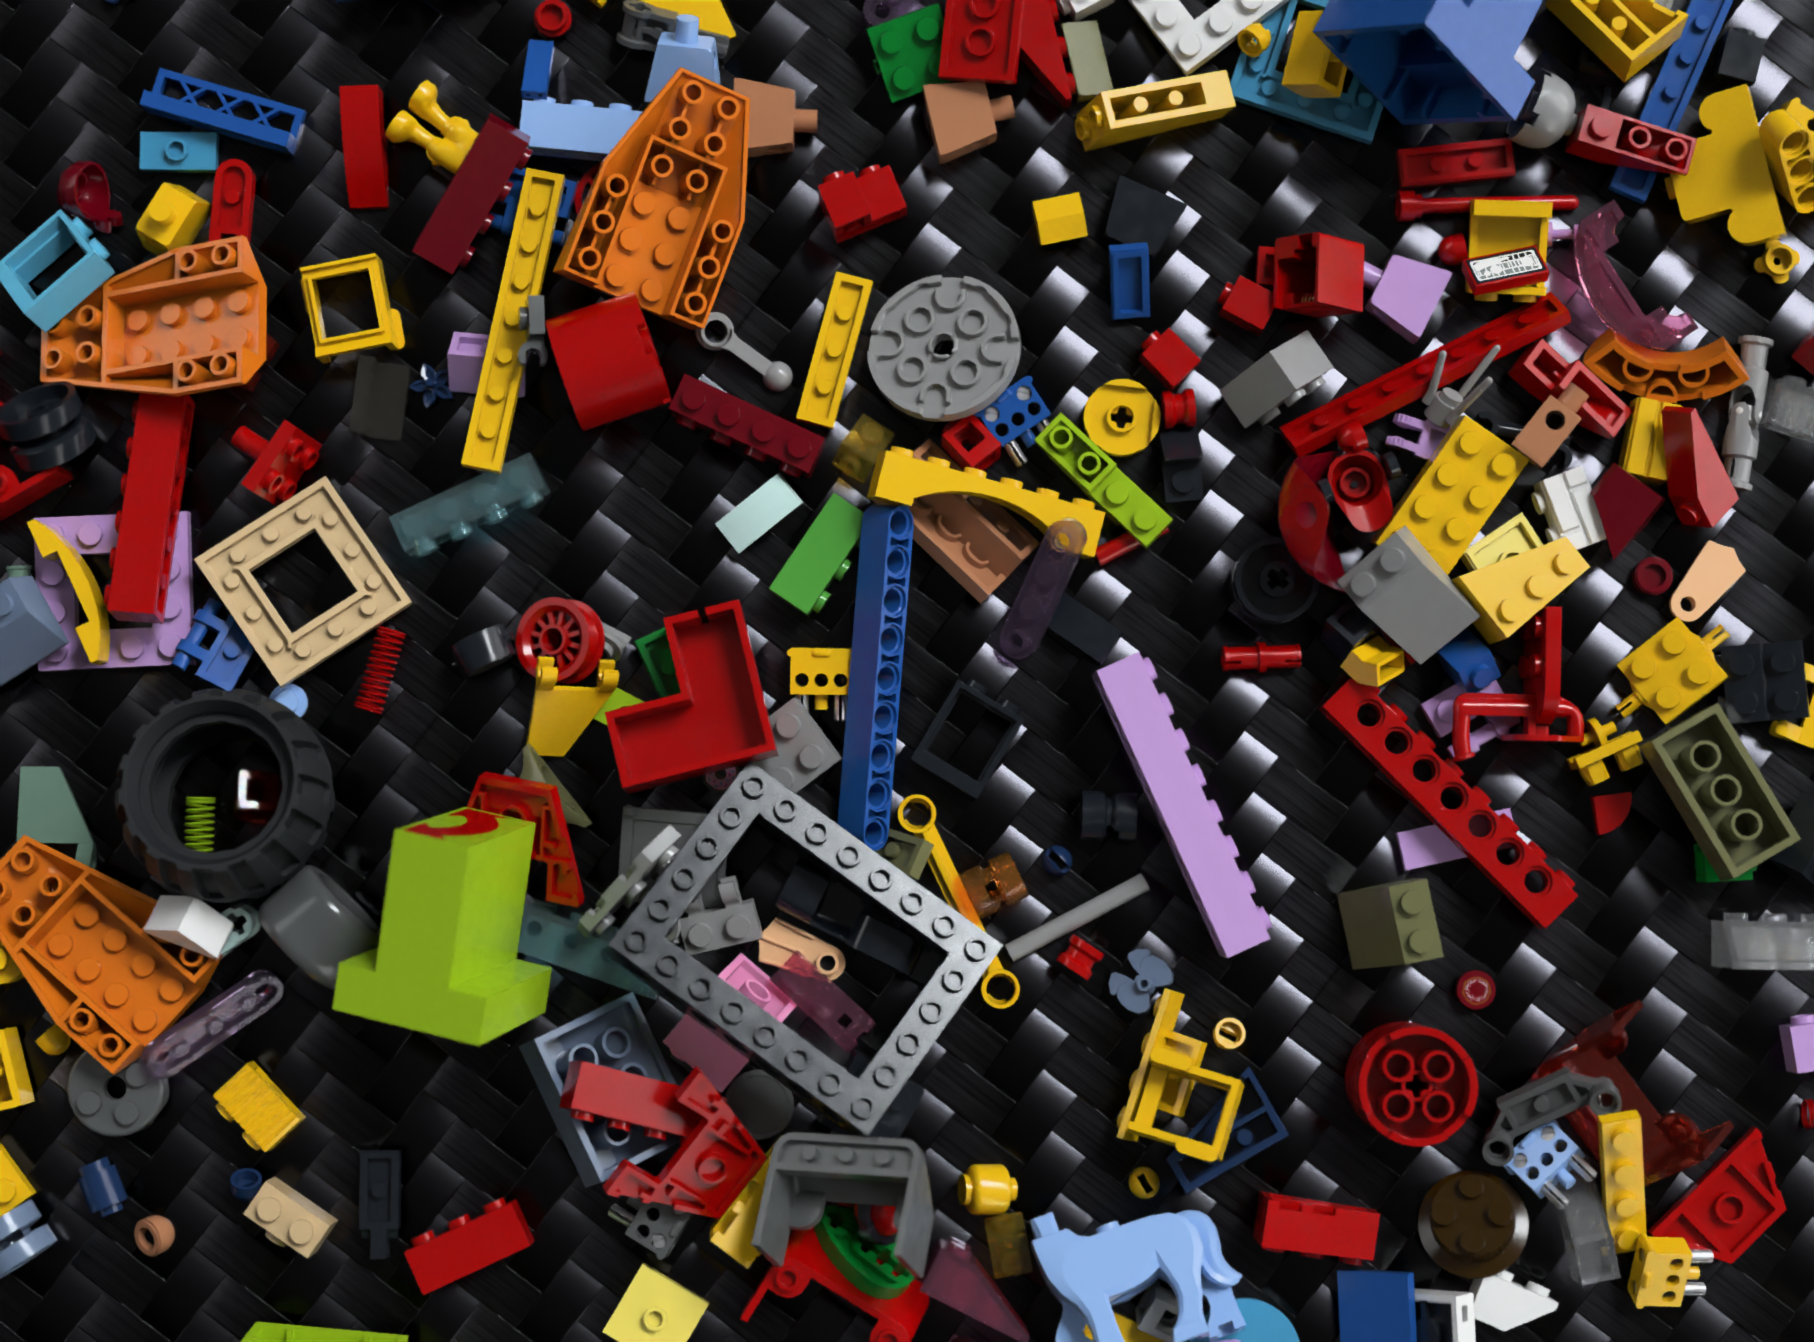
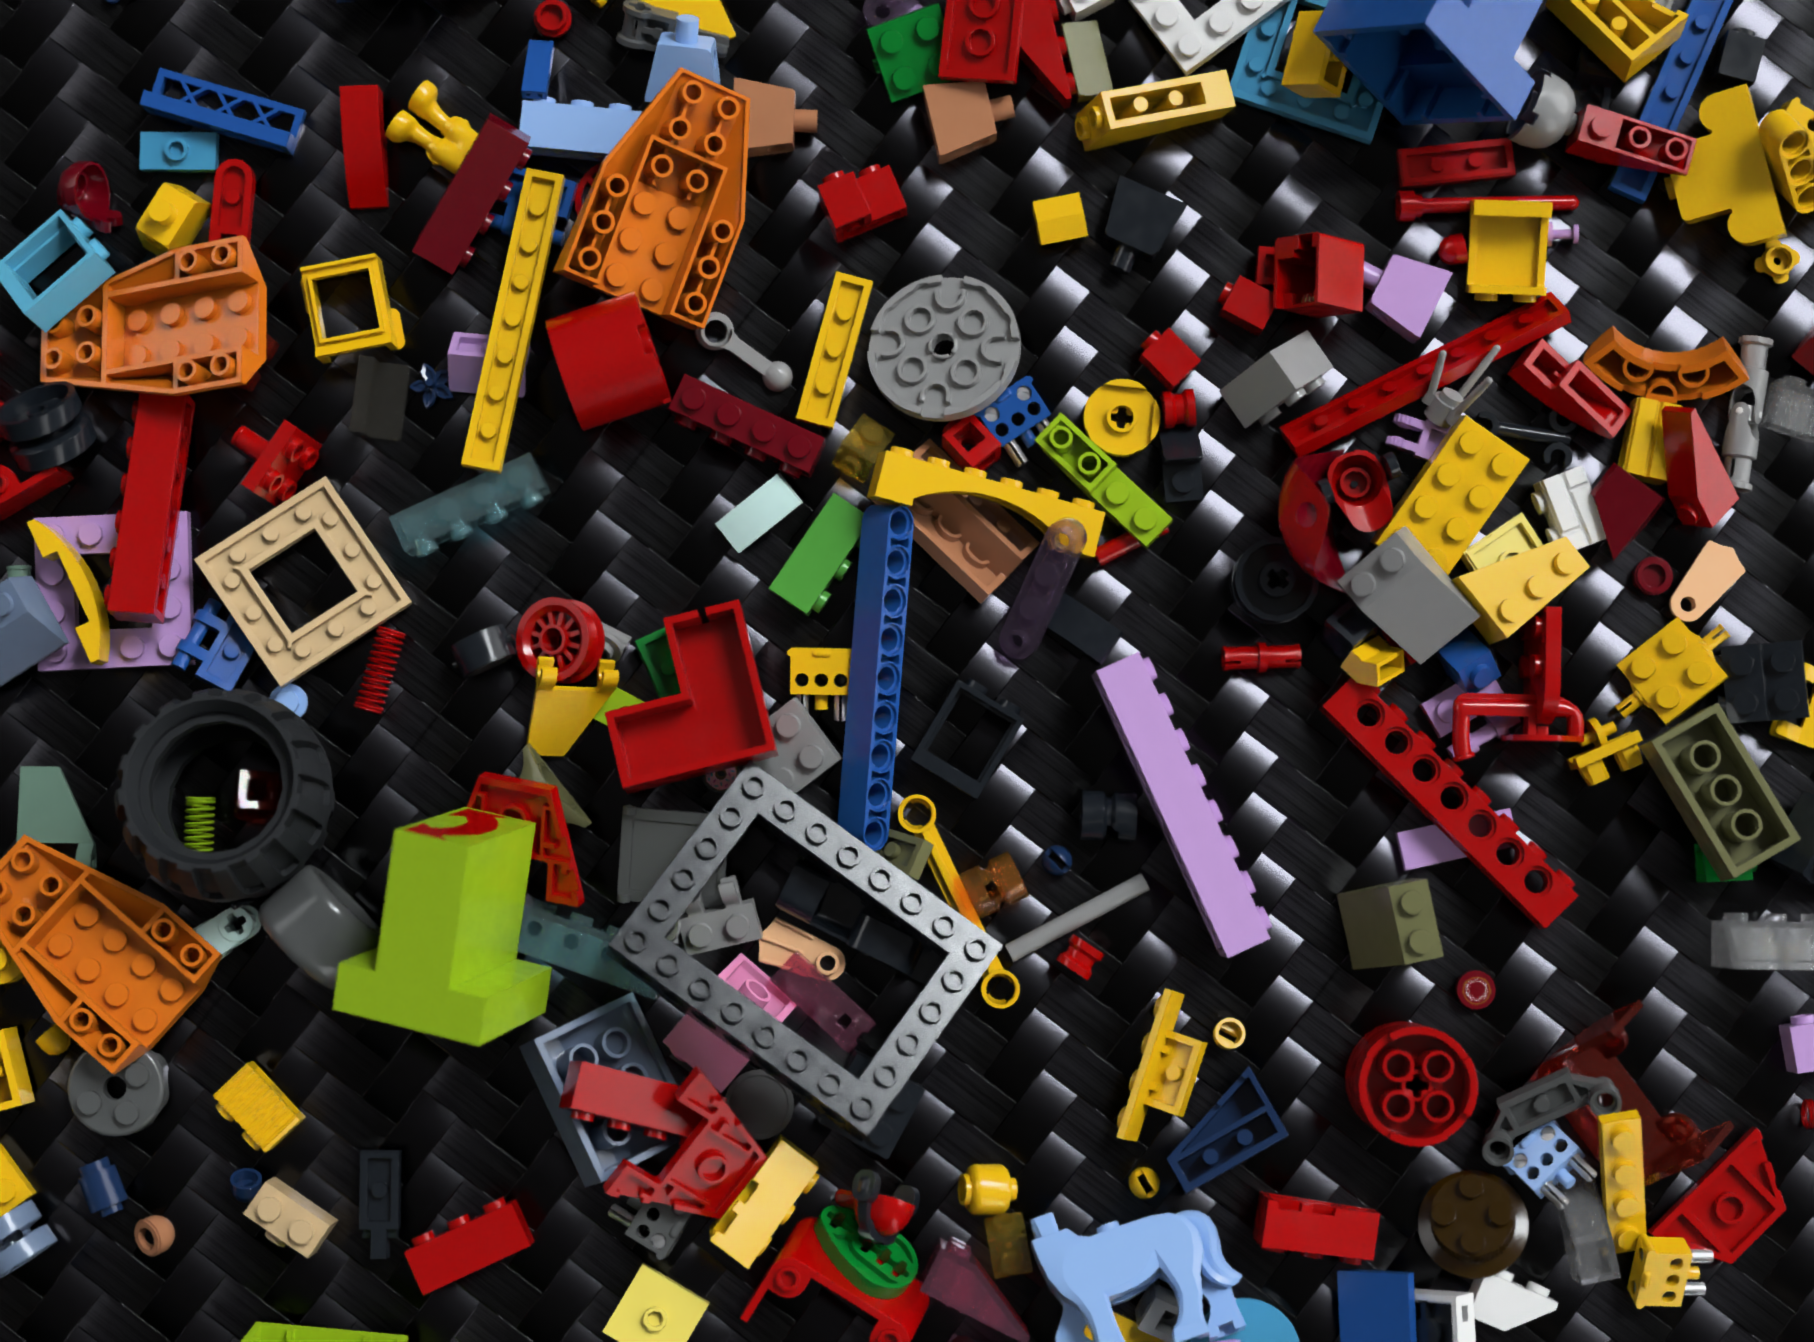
(189, 924): white slope -> none
(212, 1024): clear purple plate -> none
(532, 320): dark grey plate -> none
(629, 888): light grey plate -> none
(845, 1169): dark grey windscreen -> none
(1129, 280): blue tile -> none
(1152, 974): sand blue piece -> none
(1180, 1065): yellow piece -> none
(1248, 34): yellow hinge -> none
(1352, 437): red hinge -> none
(1505, 270): tile -> none
(1537, 439): nougat torso -> none
(1608, 293): clear pink windscreen -> none
(1610, 811): red tile -> none

